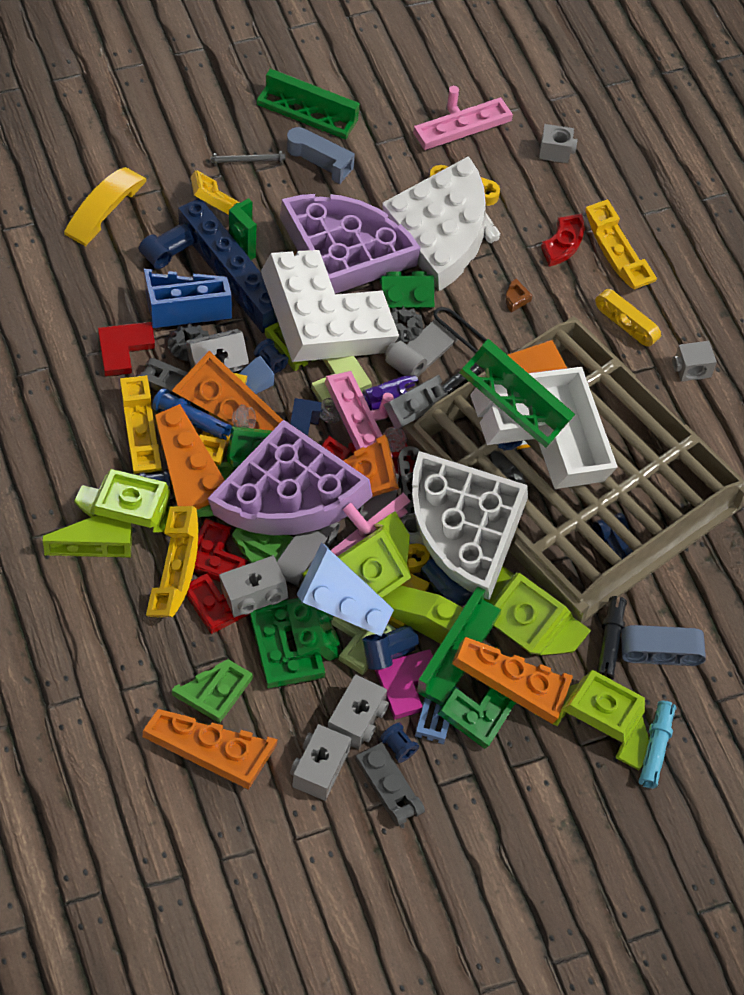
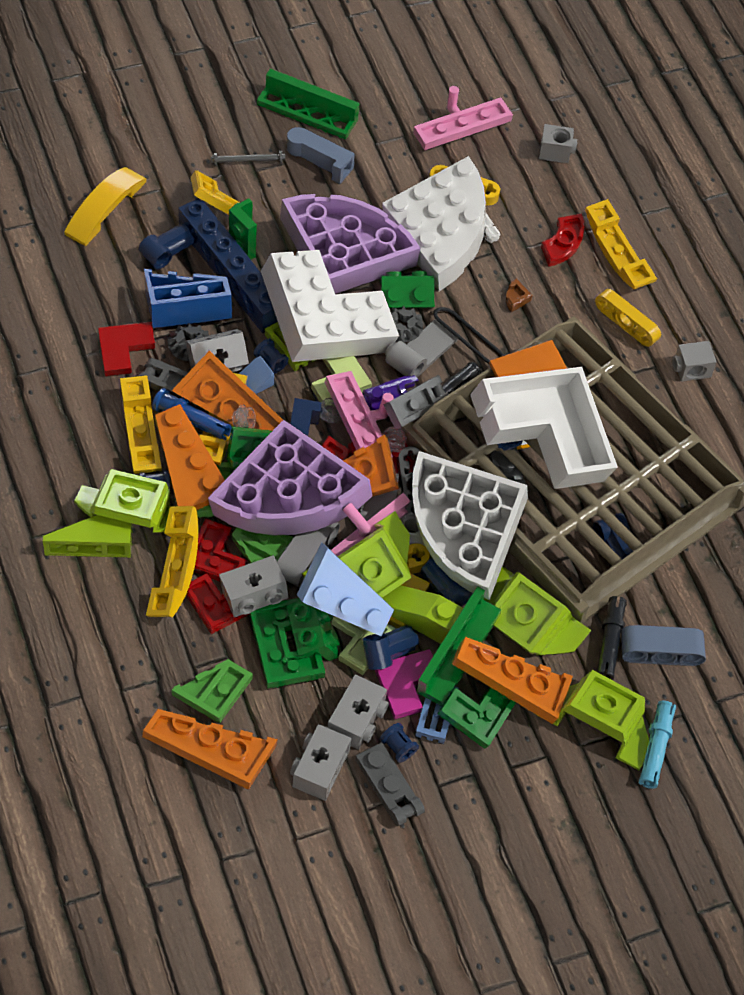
(520, 389): green fence -> none

